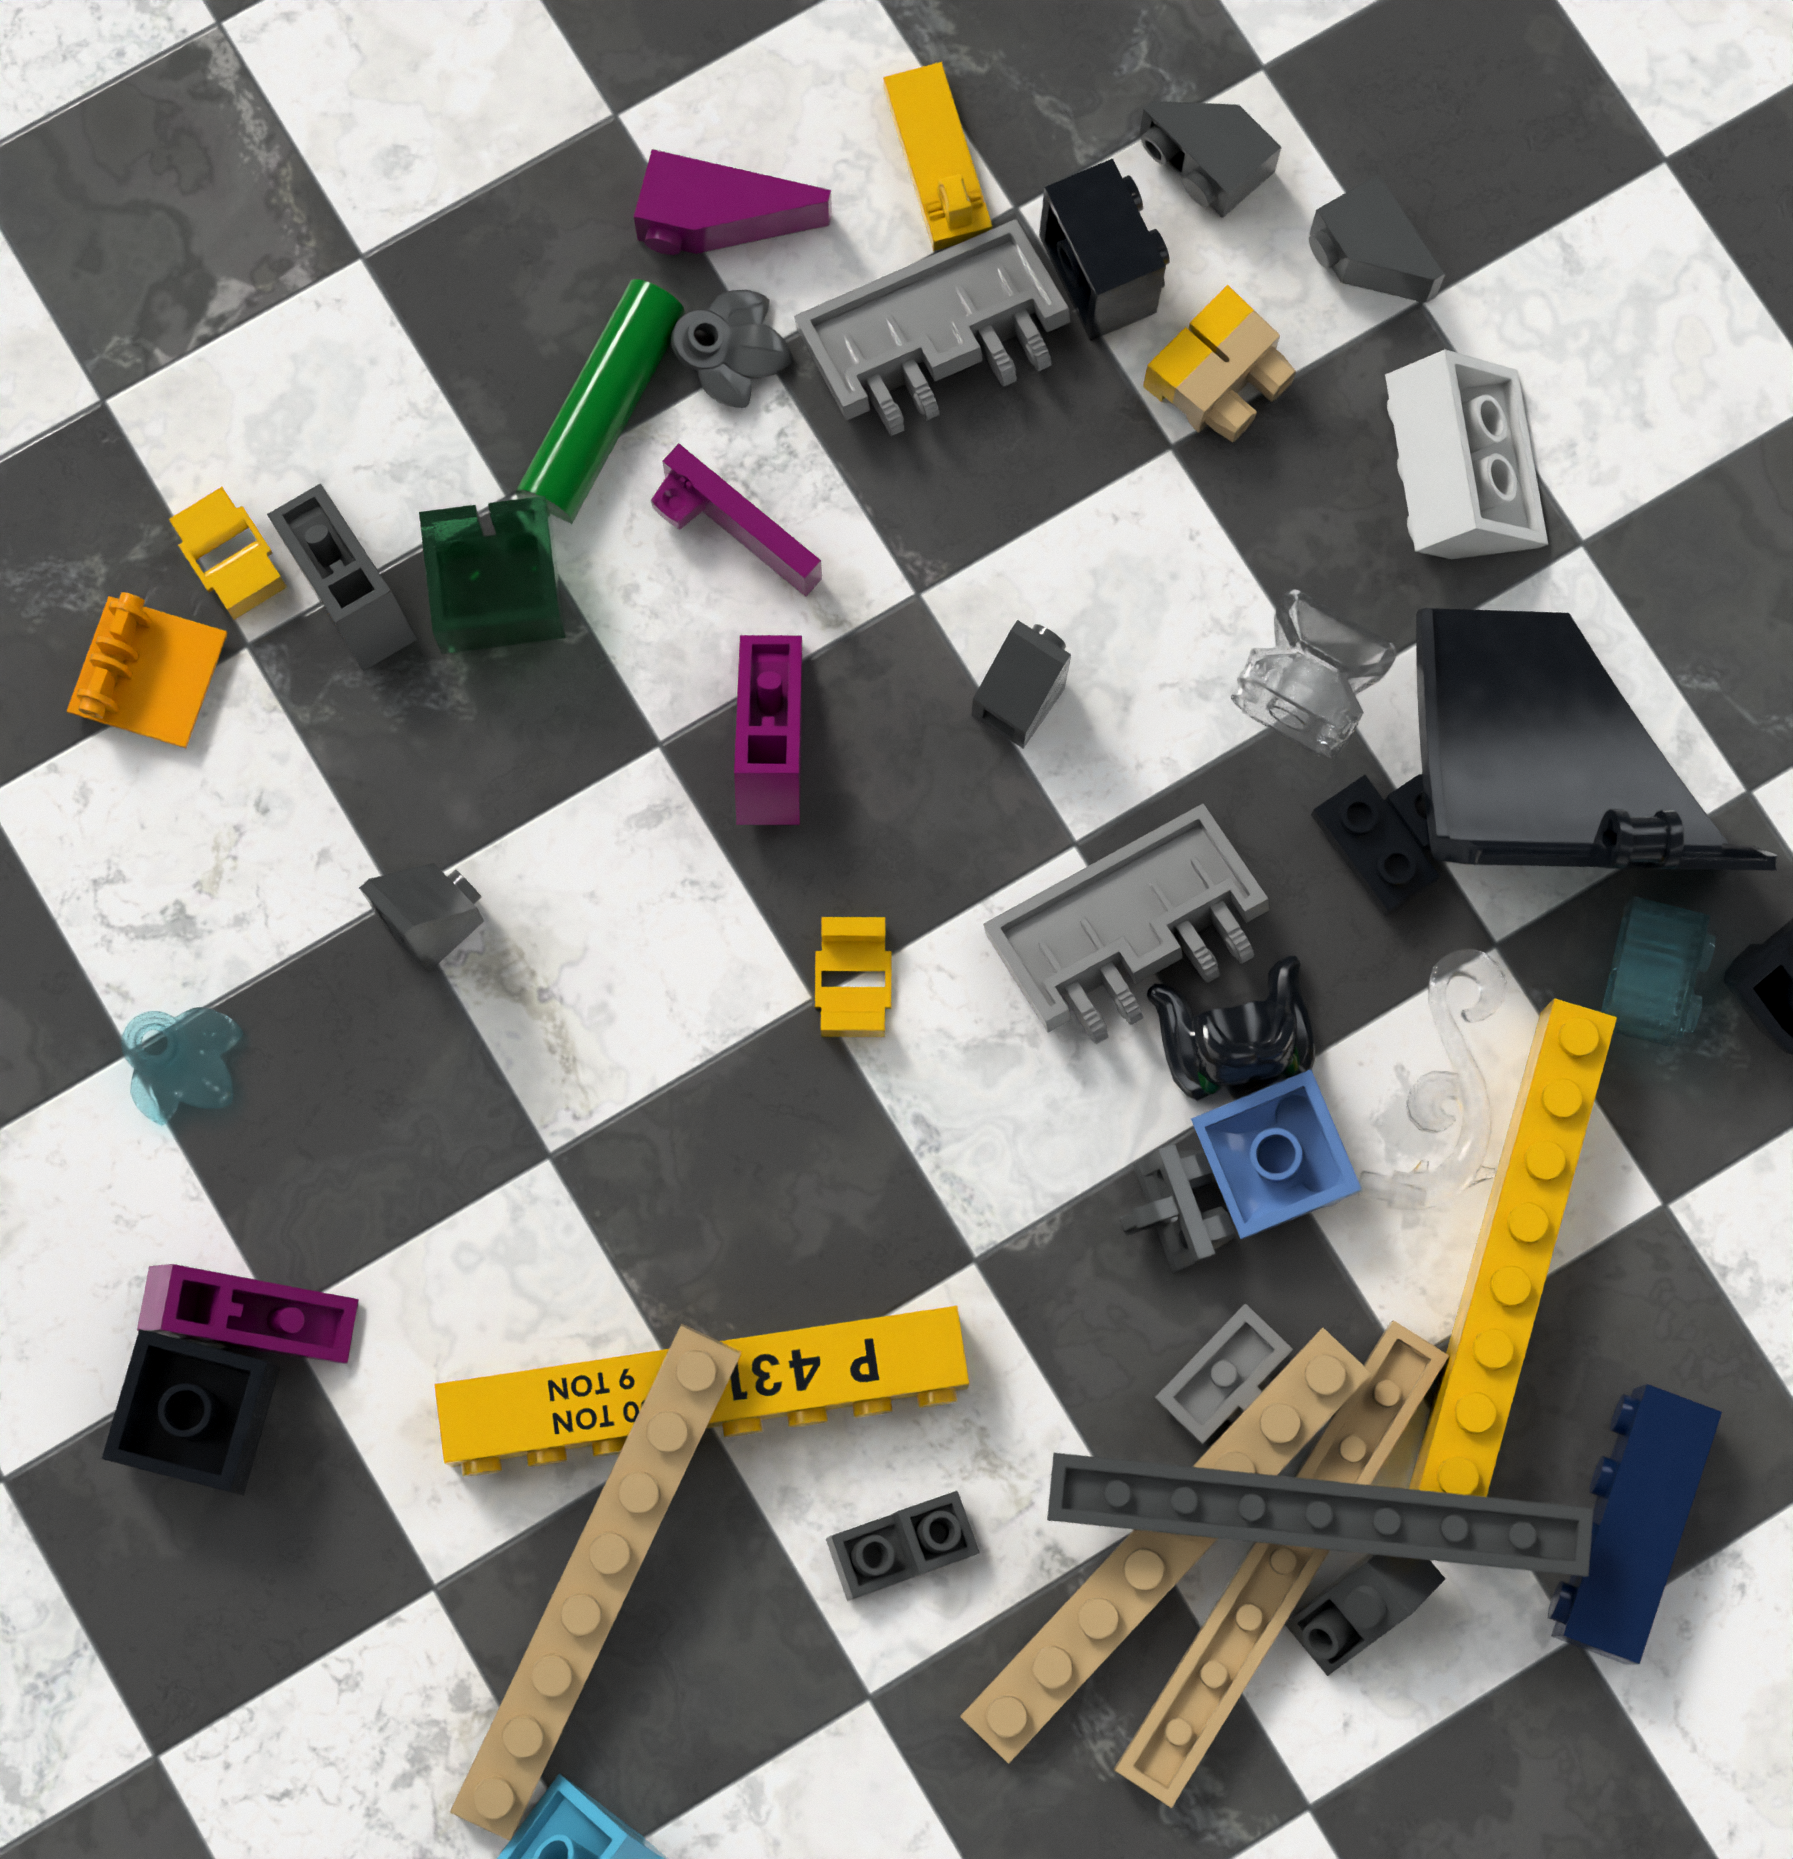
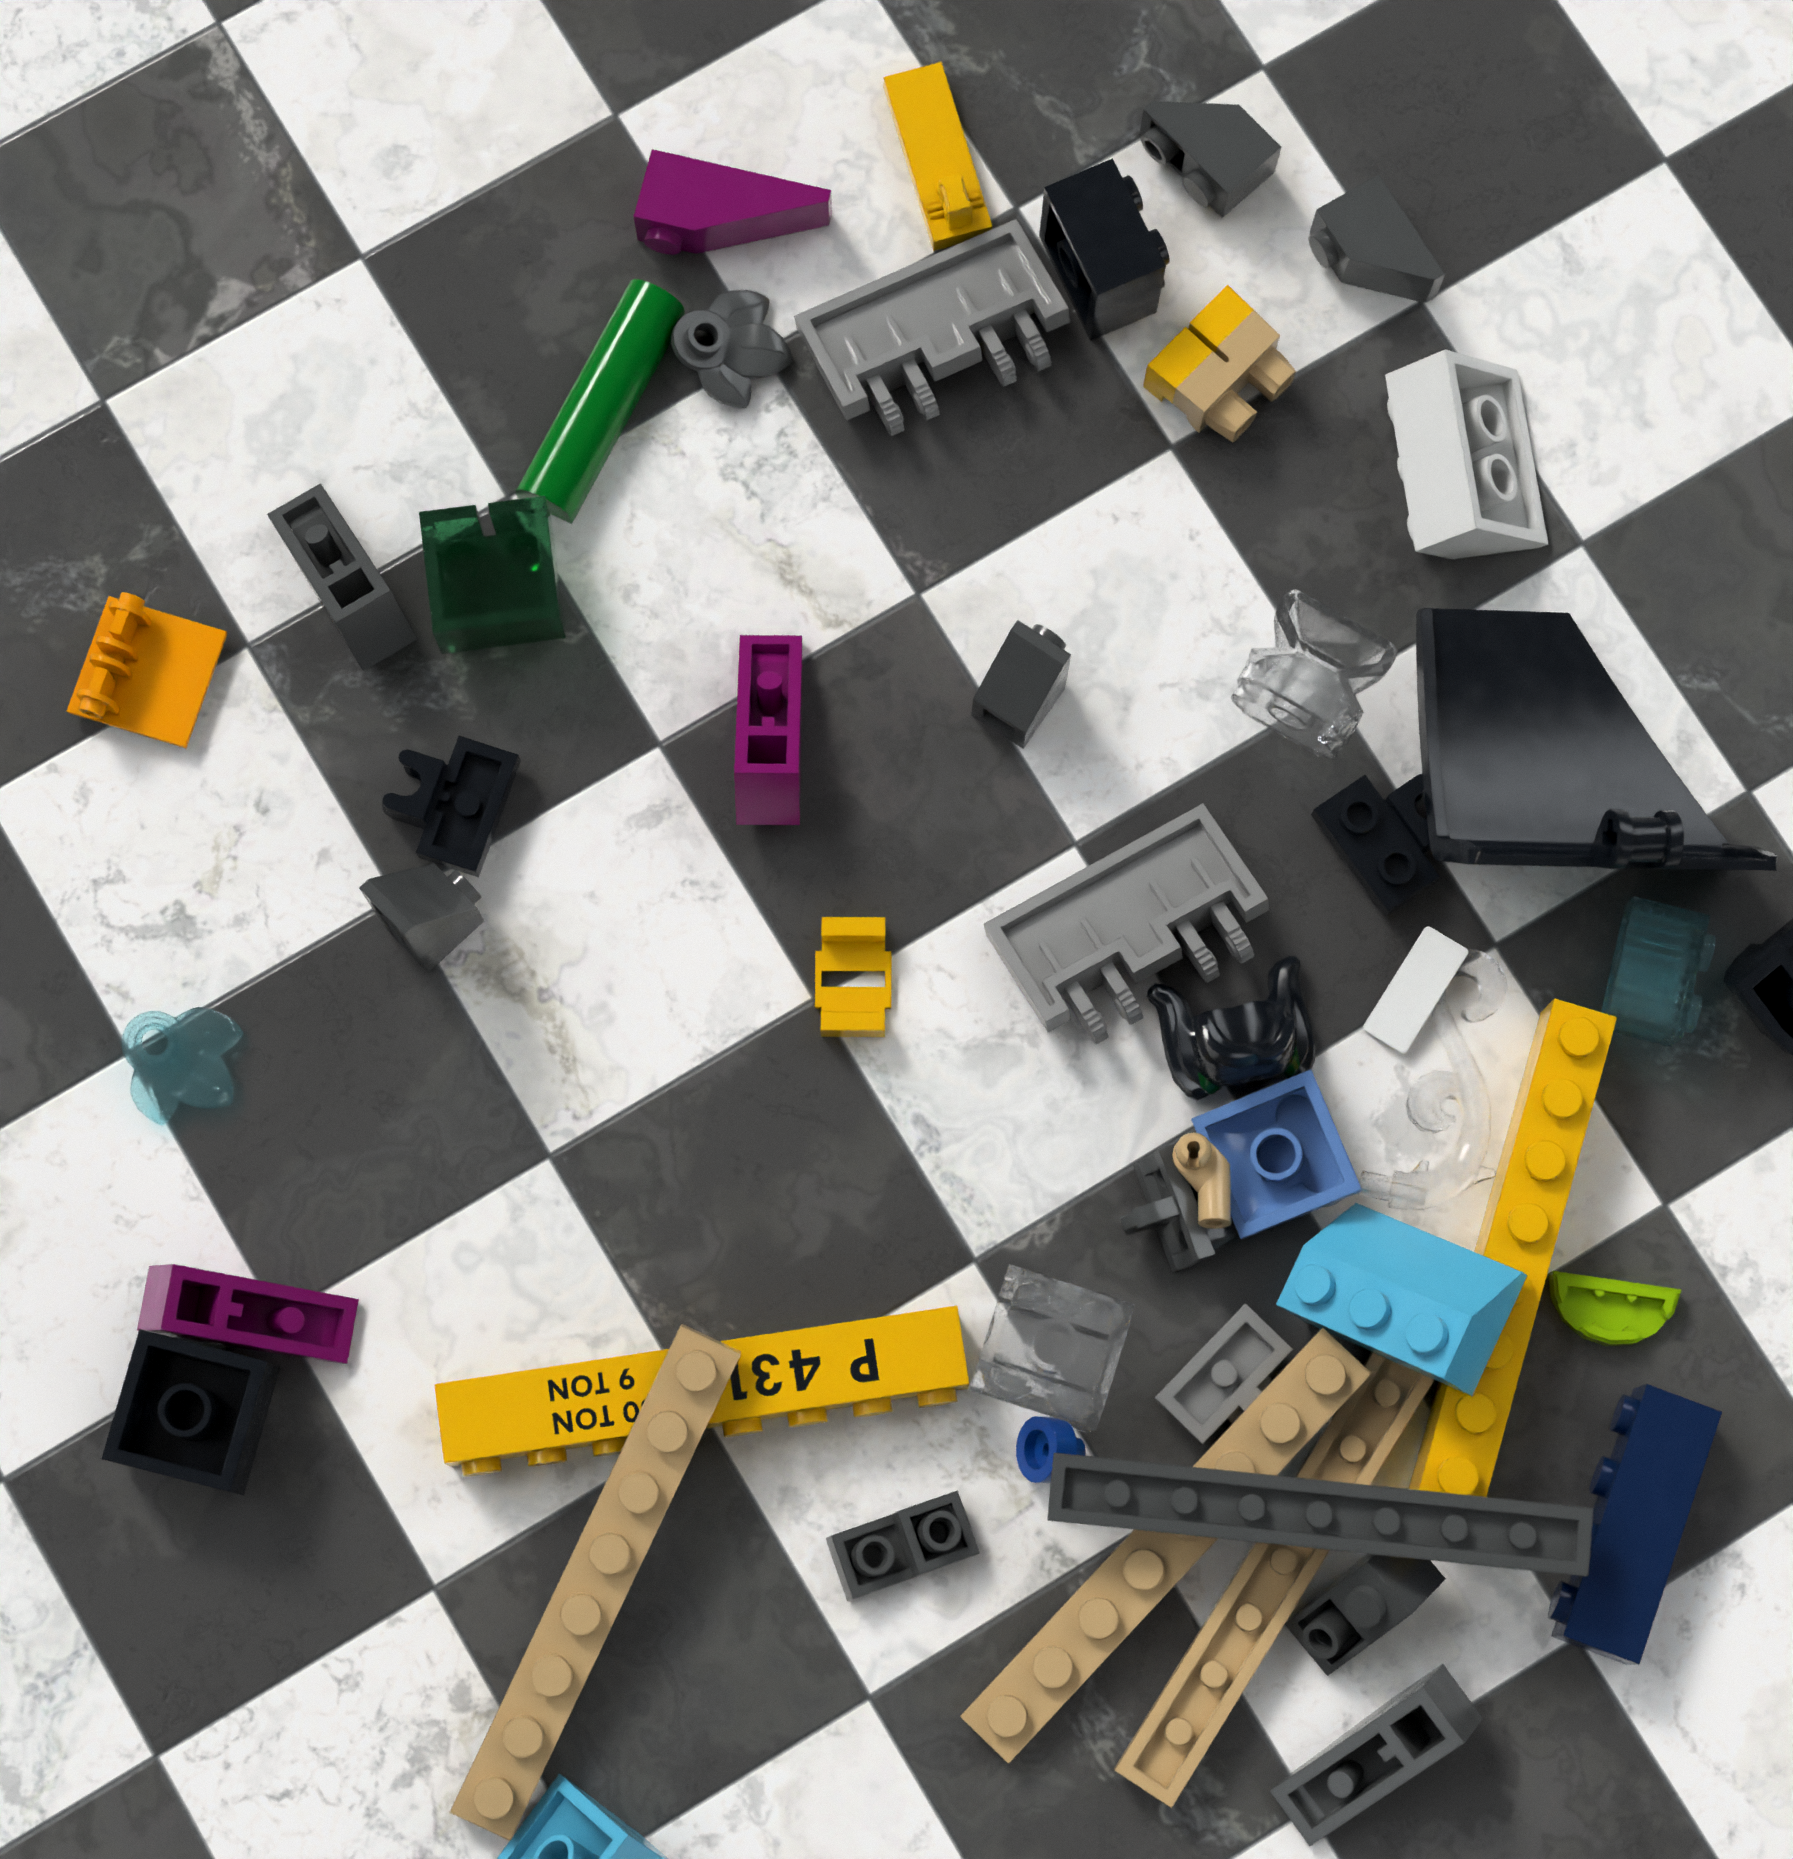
(242, 578): yellow piece -> none
(456, 802): none -> black plate
(695, 488): magenta hinge -> none
(1037, 1443): none -> blue tile
(1052, 1347): none -> clear piece
(1209, 1175): none -> tan arm
(1378, 1755): none -> dark grey slope
(1403, 1295): none -> medium azure slope
(1415, 989): none -> white sticker
(1611, 1309): none -> lime tile

